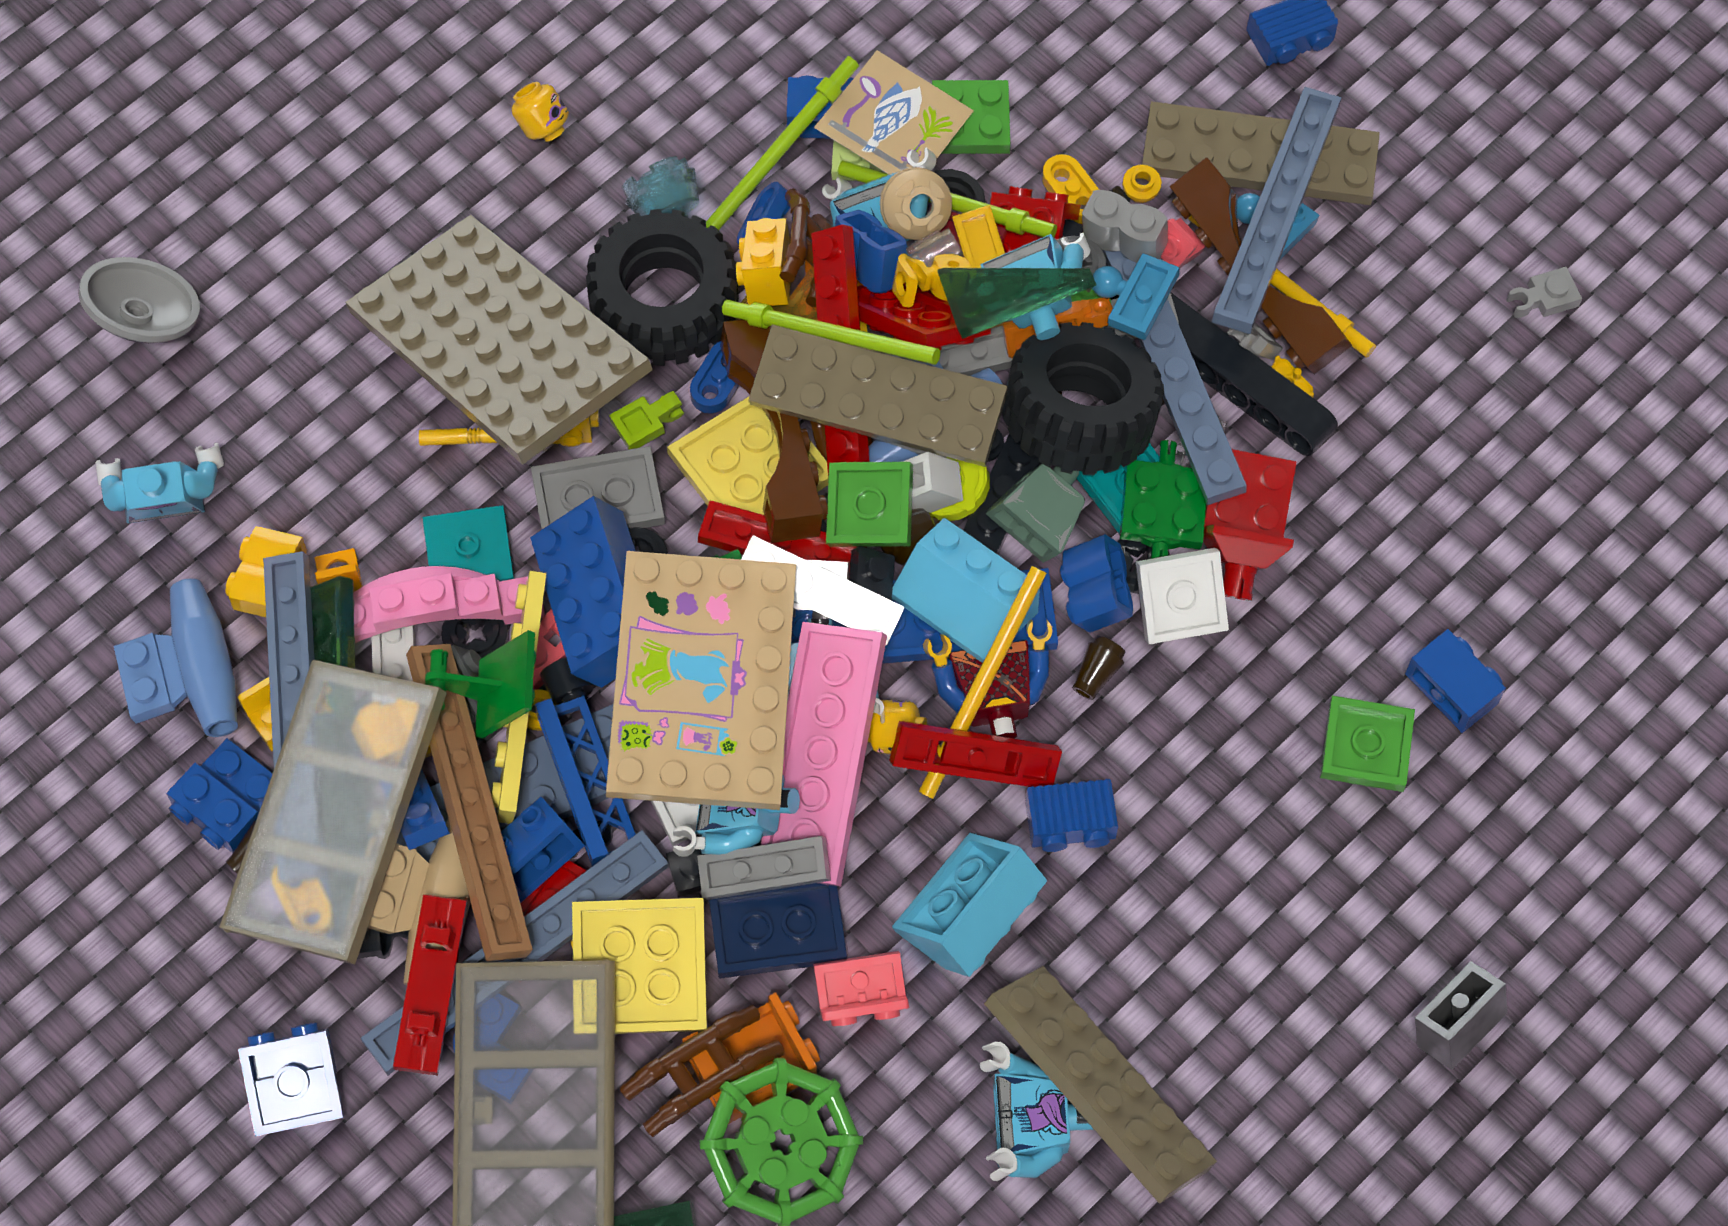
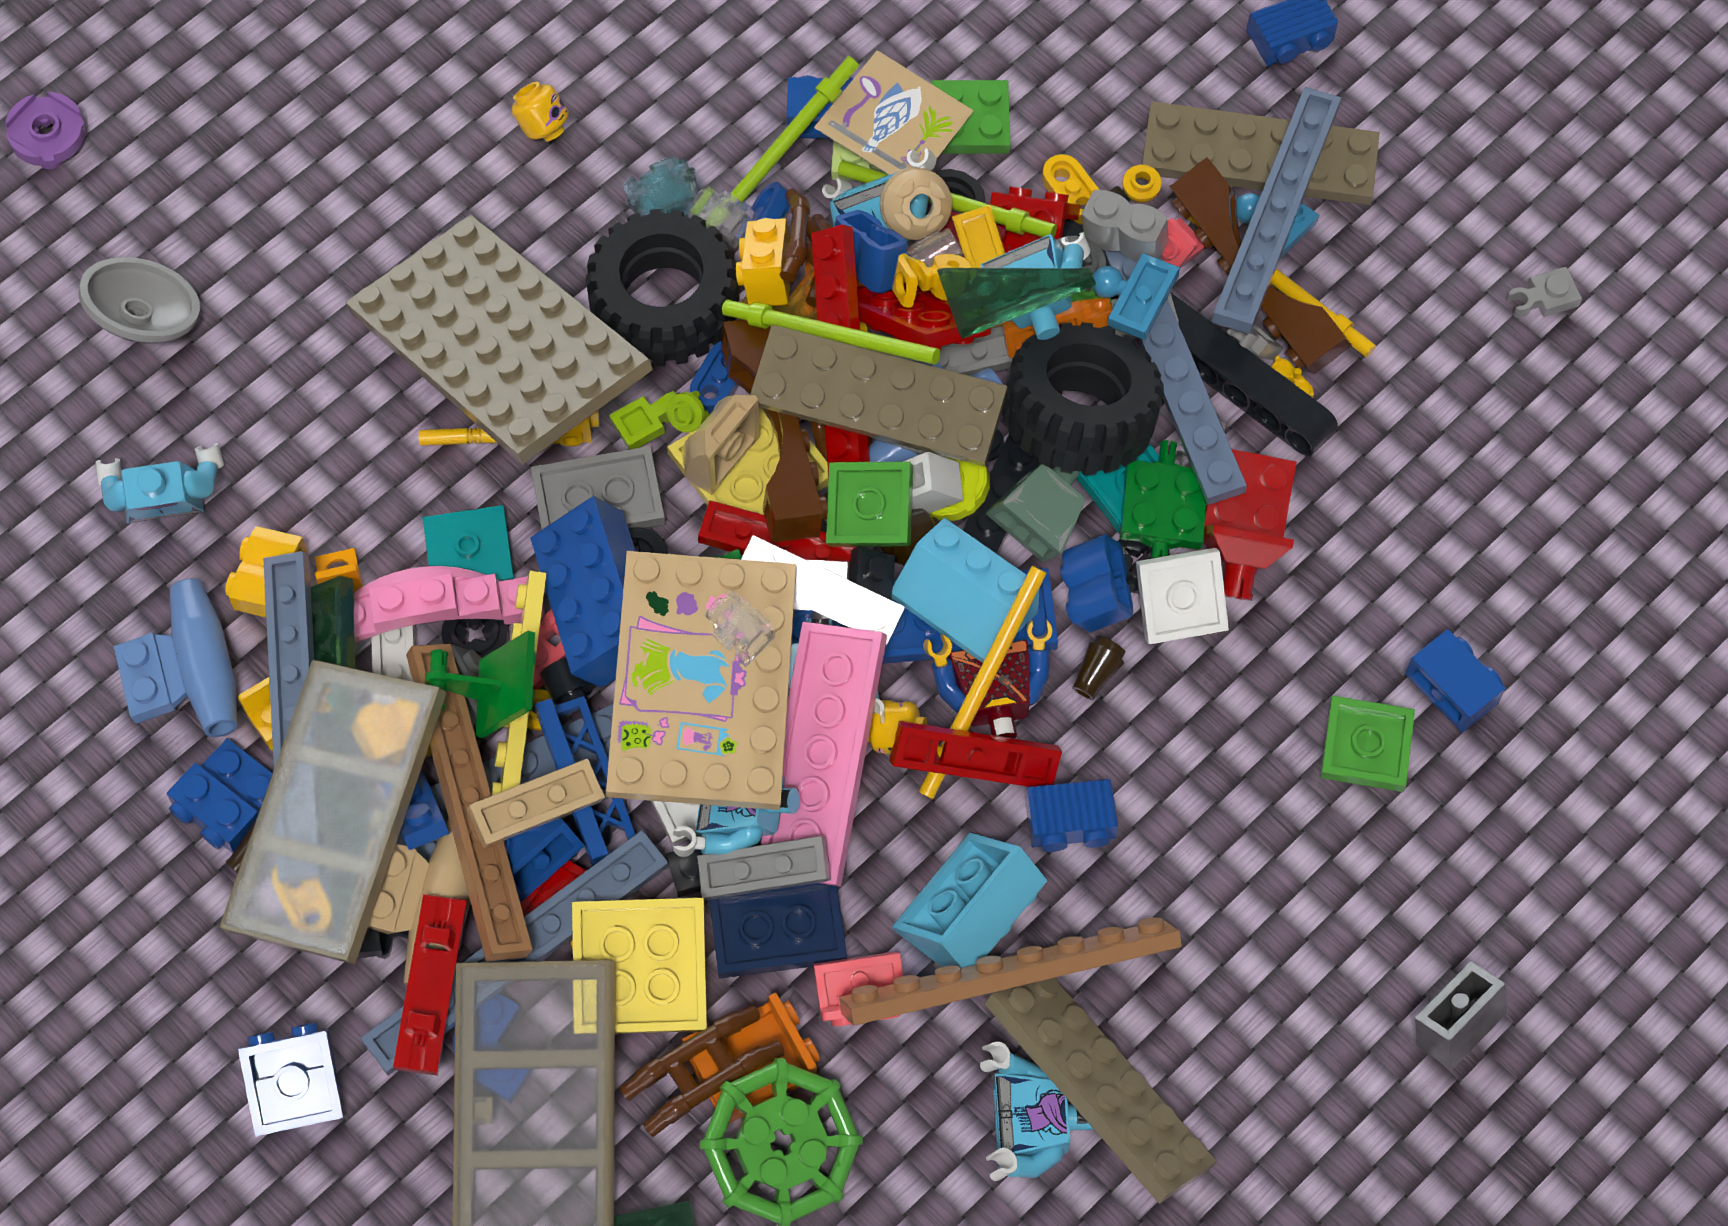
(51, 148): none -> medium lavender plate
(535, 803): none -> tan plate
(686, 411): none -> lime plate
(721, 441): none -> tan slope
(724, 213): none -> clear brick
(739, 626): none -> clear brick
(996, 973): none -> medium nougat plate

